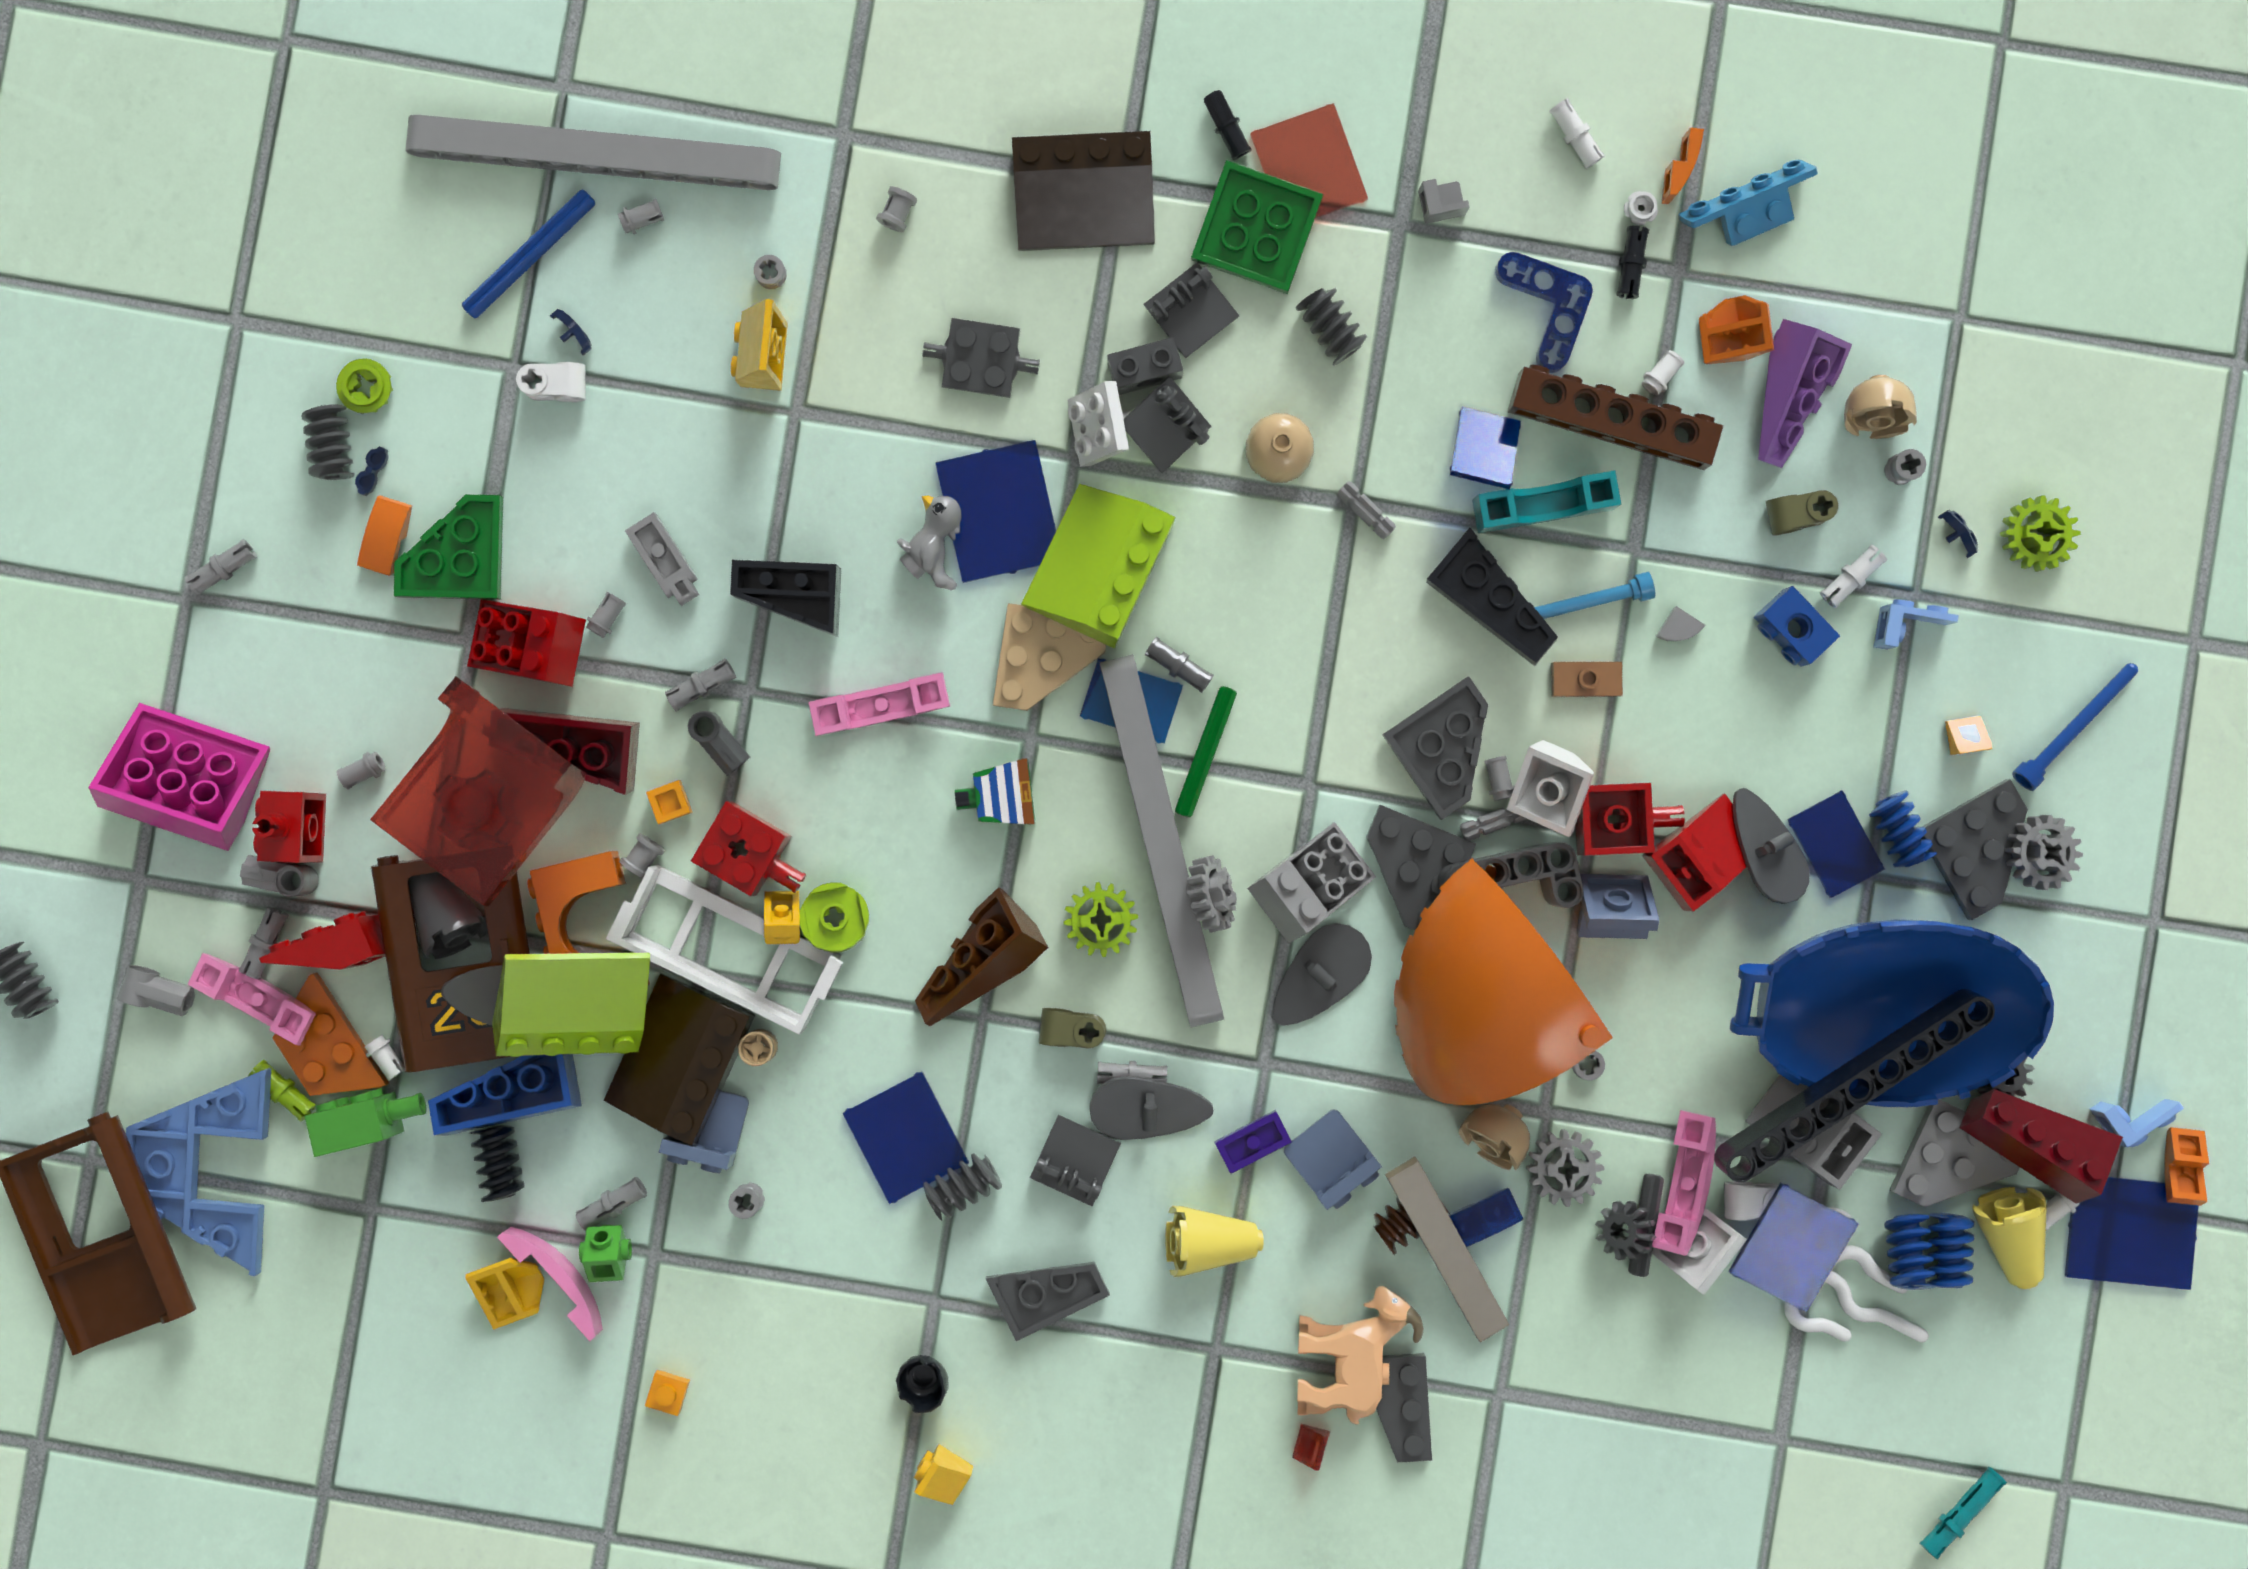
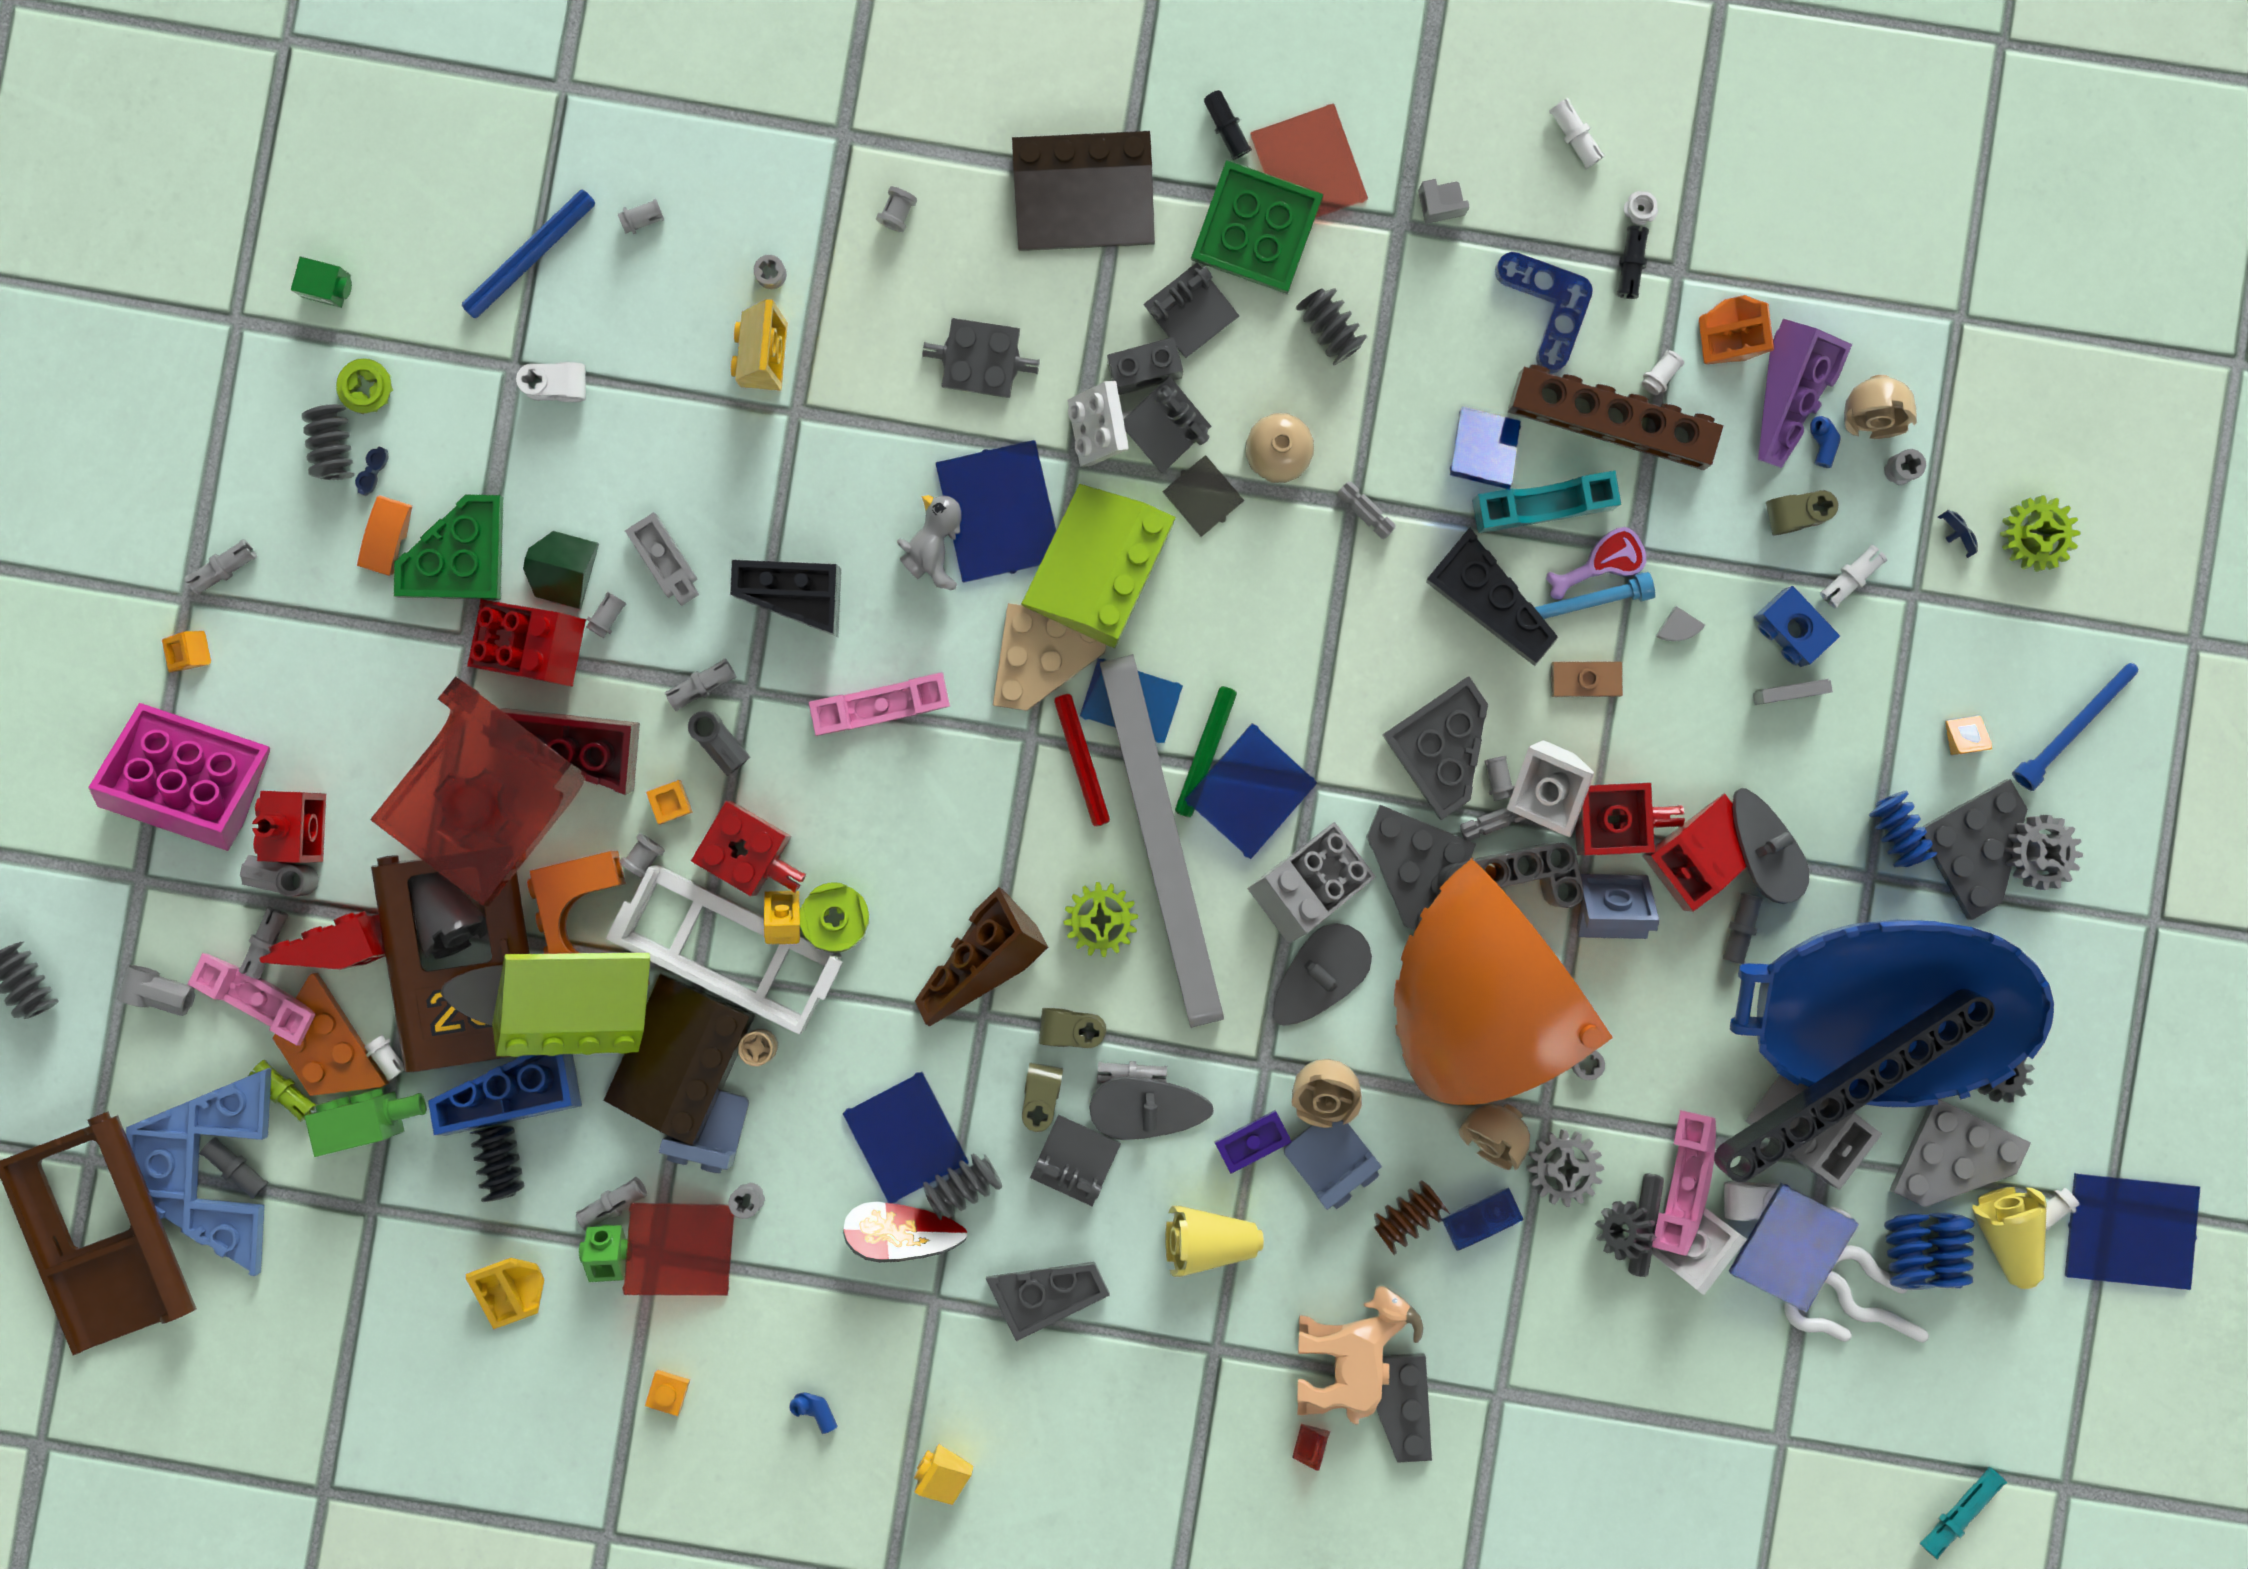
(186, 651): none -> light orange slope
(233, 1167): none -> dark grey pin
(321, 282): none -> green brick
(361, 770): light grey pin -> none
(560, 568): none -> dark green slope
(574, 329): dark blue piece -> none
(586, 1313): bright pink slope -> none
(593, 152): light grey beam -> none
(678, 1249): none -> clear red piece
(814, 1406): none -> blue arm
(899, 1232): none -> shield
(922, 1383): black hair -> none
(1000, 794): torso -> none
(1041, 1090): none -> olive piece
(1082, 760): none -> red axle
(1179, 664): flat silver pin -> none
(1203, 496): none -> clear smoke piece
(1211, 894): light grey gear -> none
(1250, 791): none -> clear blue piece
(1326, 1093): none -> tan cylinder
(1447, 1249): dark tan tile -> none
(1615, 553): none -> lavender piece
(1679, 171): orange slope -> none
(1742, 928): none -> dark grey pin
(1752, 207): dark azure bracket -> none
(1792, 691): none -> light grey tile
(1827, 439): none -> blue arm
(1836, 844): clear blue piece -> none
(1892, 630): light blue bracket -> none
(2044, 1143): dark red wedge -> none
(2116, 1120): light blue bracket -> none
(2184, 1164): orange slope -> none

